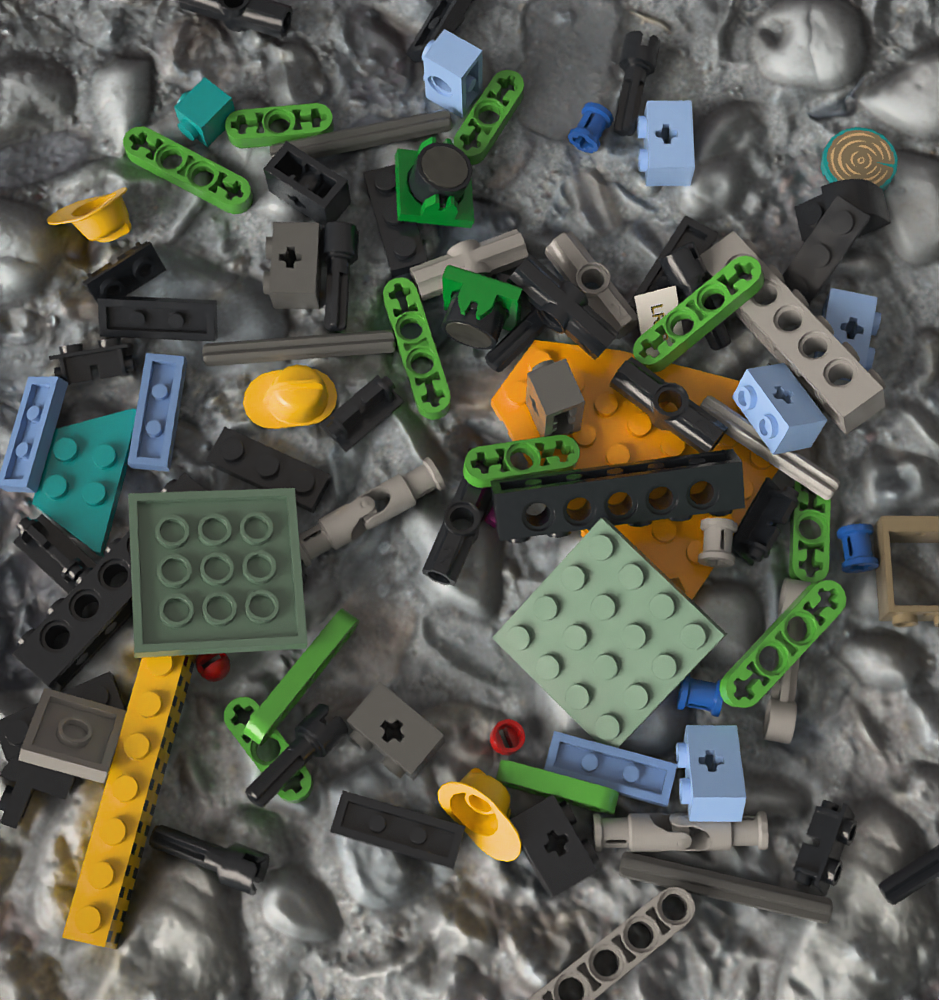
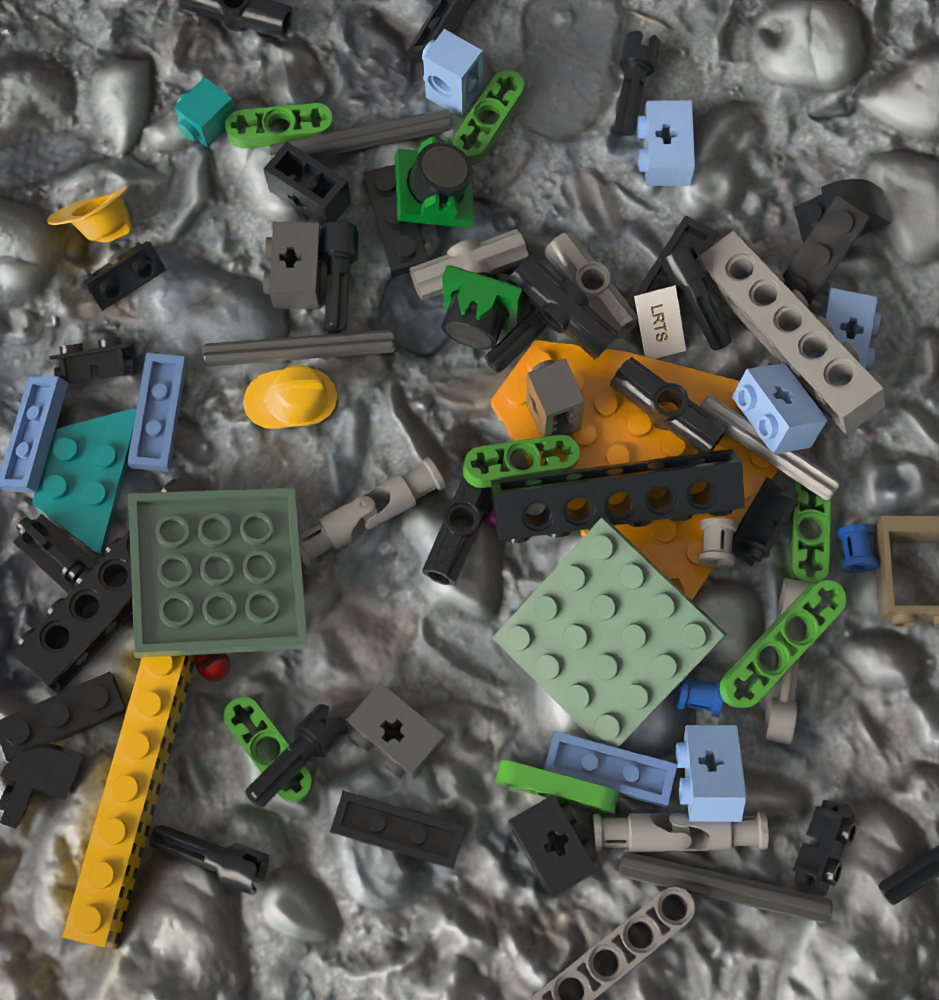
(72, 735): light grey plate -> none
(157, 318): black plate -> none
(184, 174): bright green beam -> none
(267, 468): black plate -> none
(301, 677): bright green beam -> none
(362, 412): black hinge -> none
(419, 347): bright green beam -> none
(485, 811): yellow piece -> none
(514, 736): red hinge -> none
(590, 127): blue bush -> none
(693, 309): bright green beam -> none
(860, 155): dark tan tile -> none

